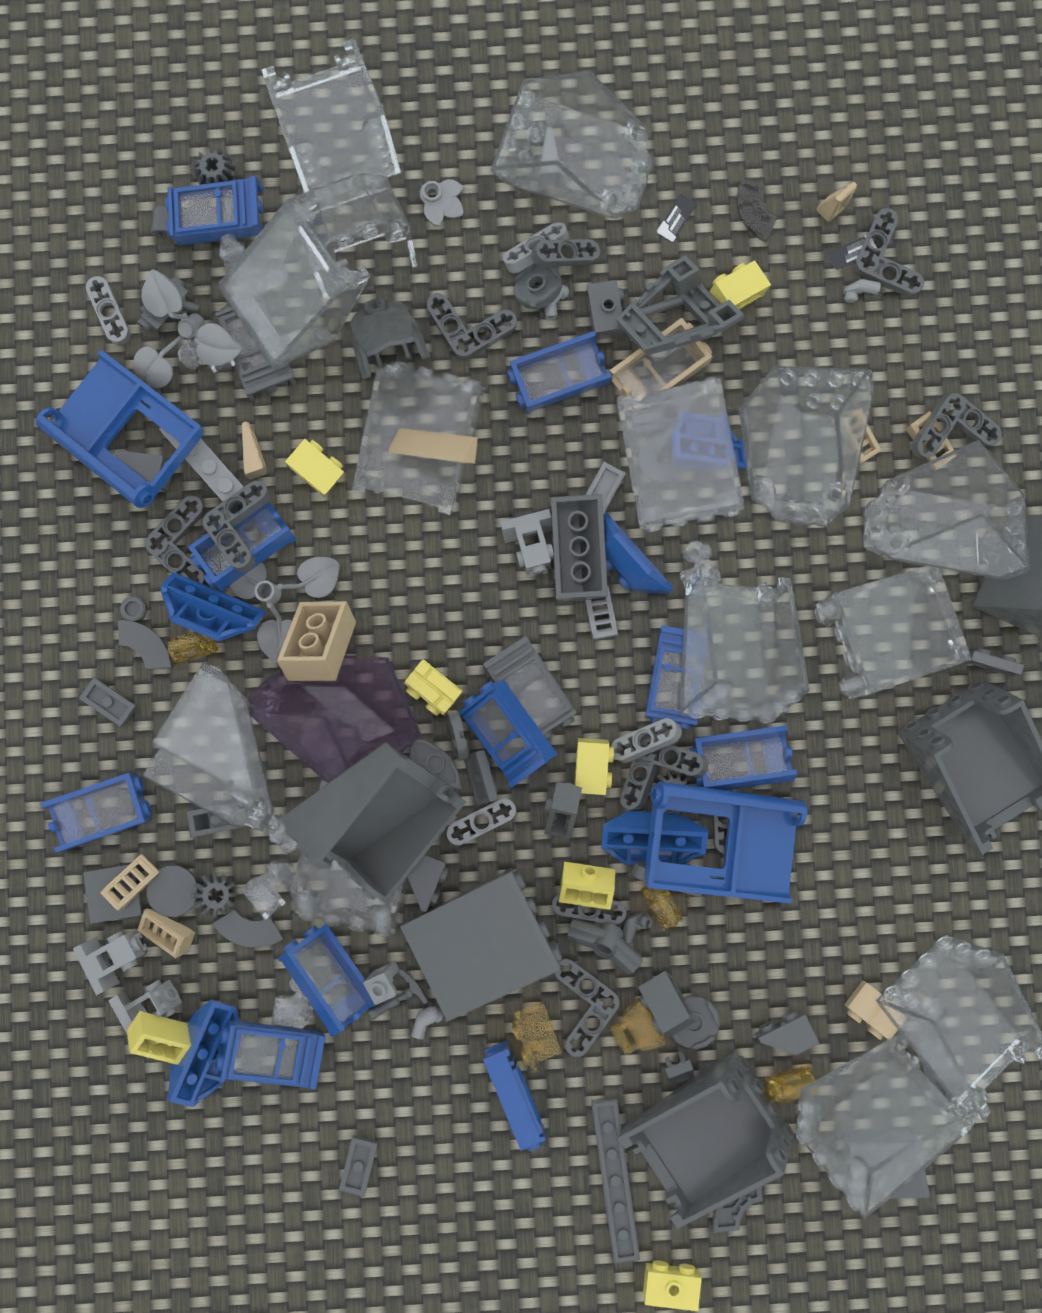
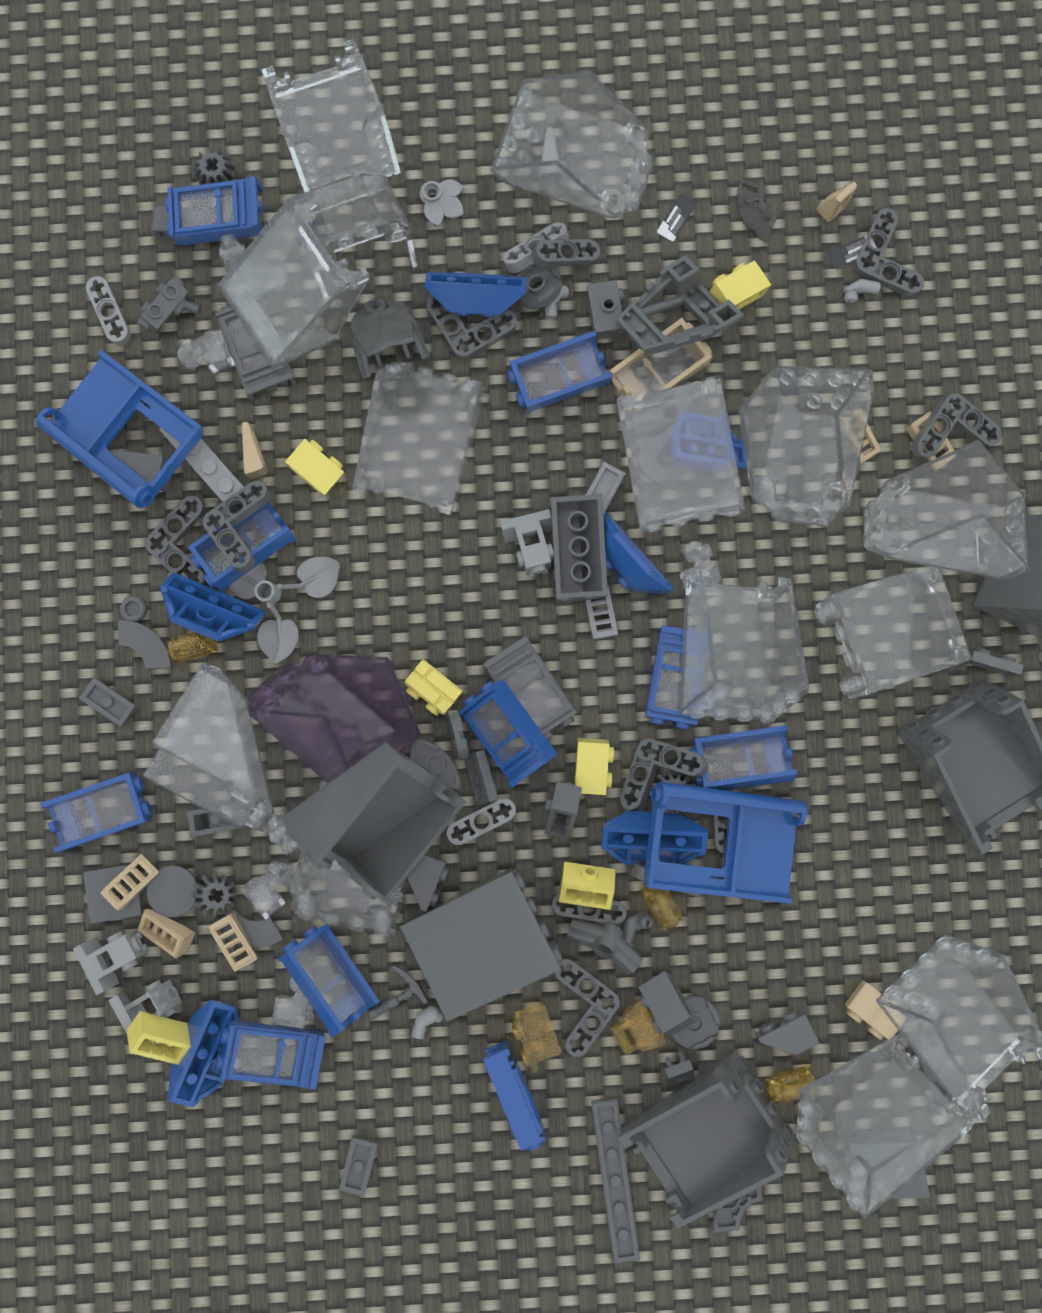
(214, 342): light grey plant -> none
(225, 947): none -> tan slope
(317, 641): tan brick -> none
(380, 984): light grey bracket -> none
(434, 445): tan slope -> none
(475, 292): none -> blue wedge
(656, 743): light grey beam -> none
(672, 1286): light yellow brick -> none

